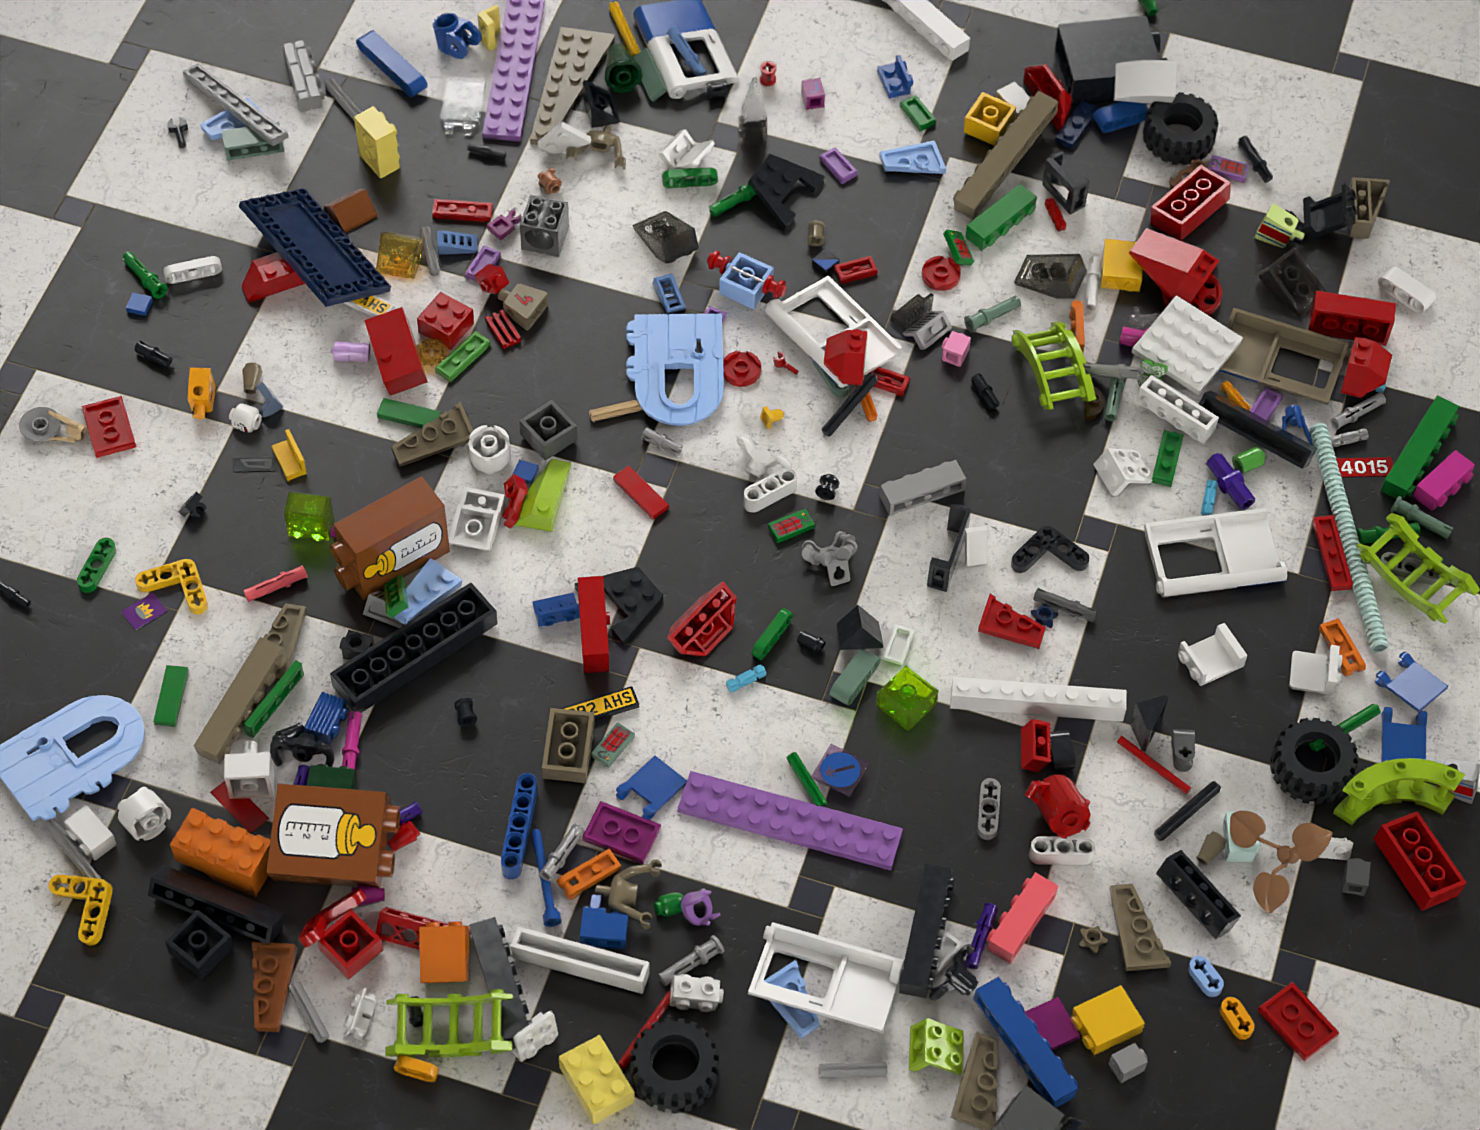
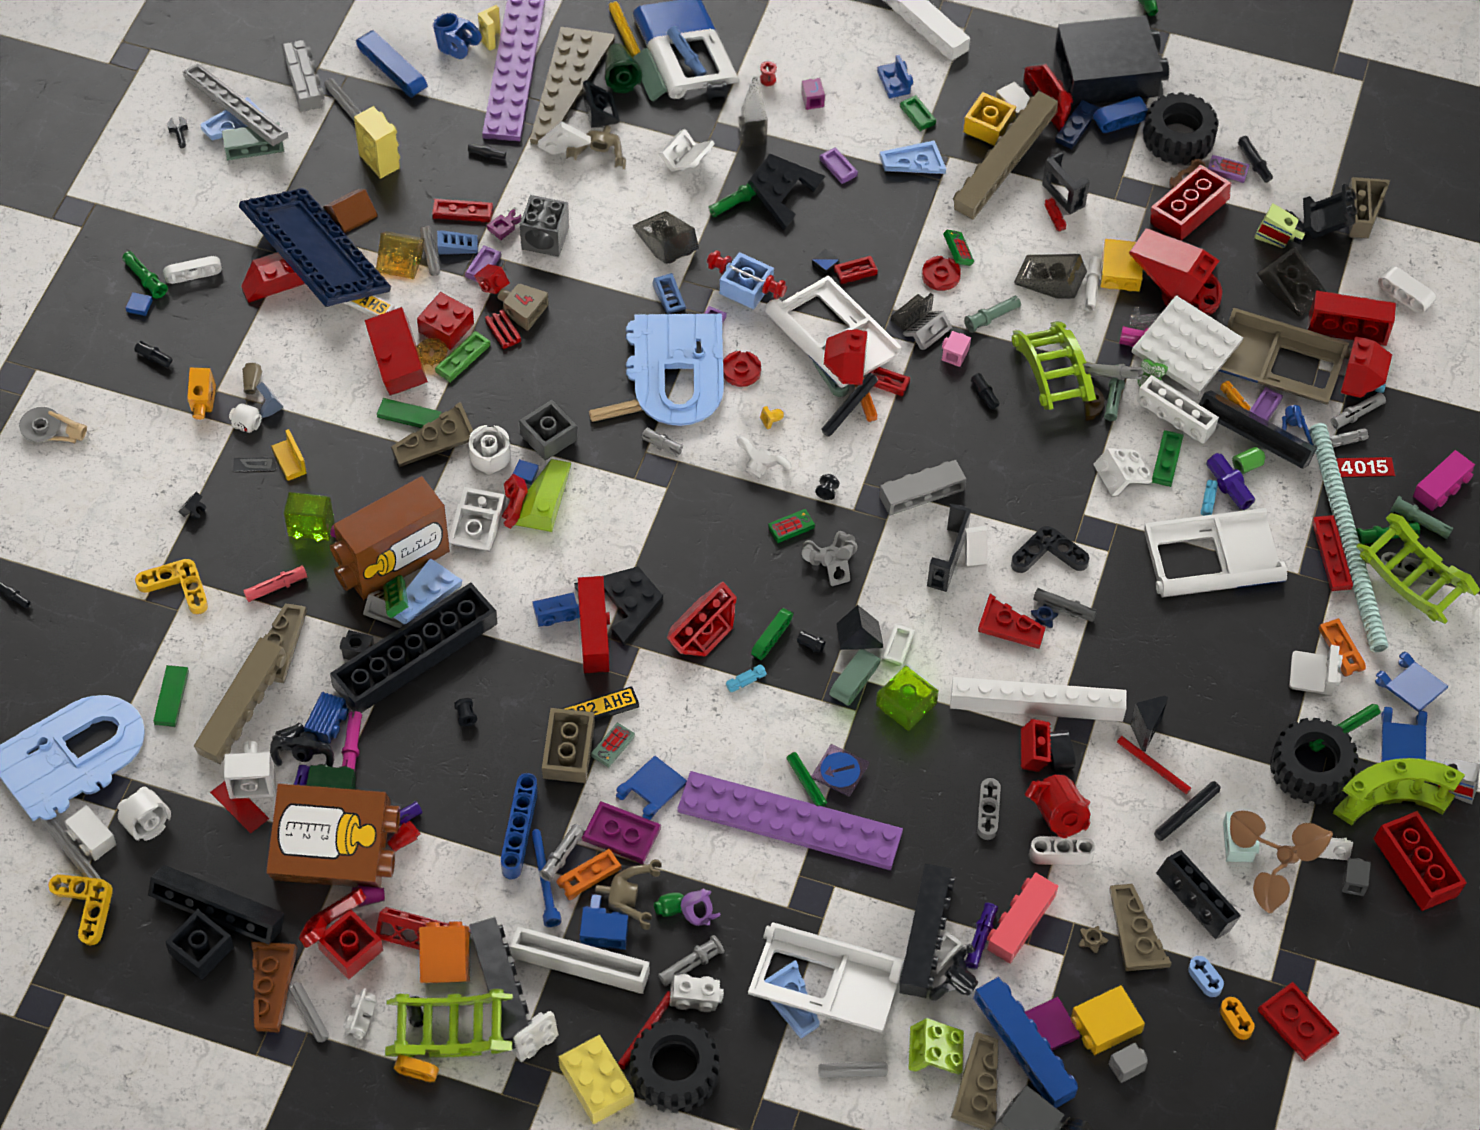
(96, 574): green beam -> none
(108, 426): red tile -> none
(144, 611): dark purple sticker -> none
(222, 852): orange piece -> none
(274, 699): green tile -> none
(350, 351): lavender piece -> none
(462, 103): clear tile -> none
(549, 181): nougat brick -> none
(641, 492): red tile -> none
(702, 177): green beam -> none
(778, 488): white beam -> none
(781, 362): red hand -> none
(815, 235): dark tan bush -> none
(1001, 217): green brick -> none
(1077, 322): orange plate -> none
(1145, 81): white slope -> none
(1183, 748): dark grey piece -> none
(1211, 847): dark tan cone -> none
(1213, 656): white panel -> none
(1420, 448): green brick -> none

